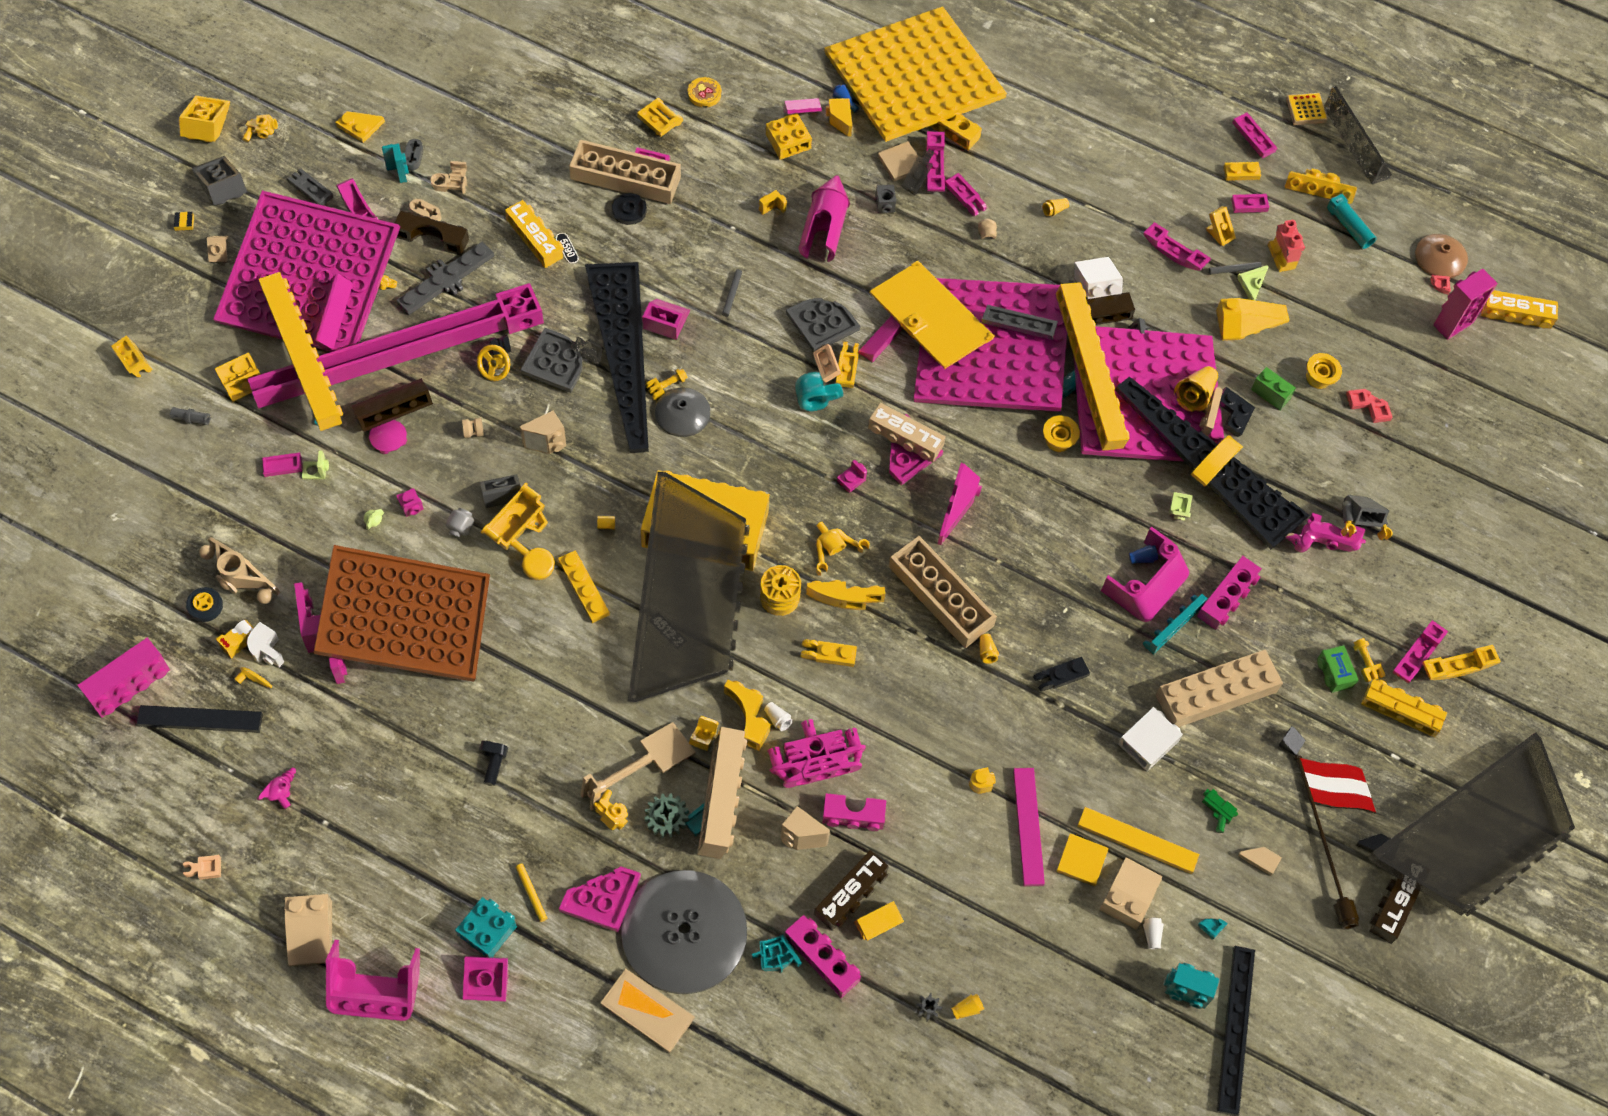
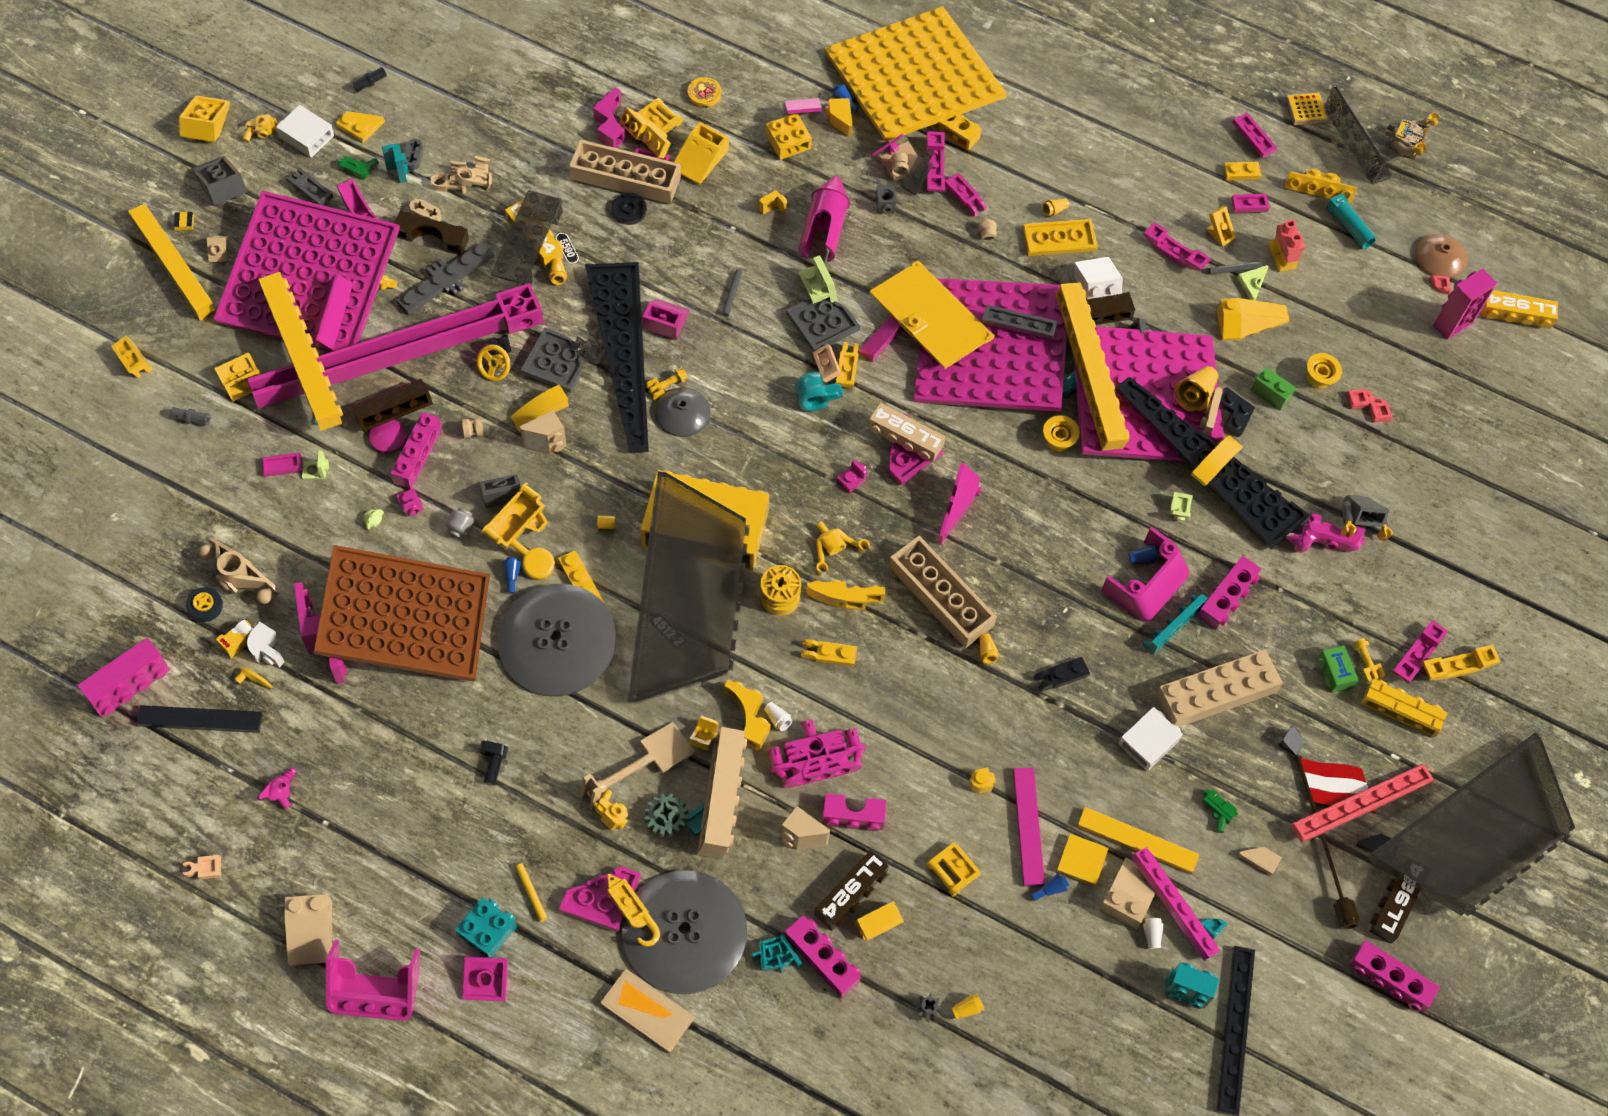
(172, 261): none -> yellow tile
(305, 131): none -> white brick
(359, 169): none -> green piece
(369, 79): none -> black pin
(416, 451): none -> dark pink brick
(478, 175): none -> tan piece
(511, 569): none -> blue cone
(527, 237): none -> clear smoke bracket
(544, 403): none -> yellow slope
(557, 272): none -> yellow cone
(563, 664): none -> dark grey dish
(609, 130): none -> dark pink arch
(632, 908): none -> yellow plate
(646, 131): none -> yellow slope
(701, 152): none -> yellow slope
(818, 282): none -> yellowish green bracket
(891, 146): none -> dark pink piece
(899, 164): none -> tan wheel
(959, 865): none -> yellow plate
(1055, 885): none -> blue cone
(1059, 237): none -> yellow tile
(1175, 903): none -> dark pink plate
(1362, 803): none -> coral tile
(1410, 135): none -> torso
(1424, 989): none -> dark pink brick

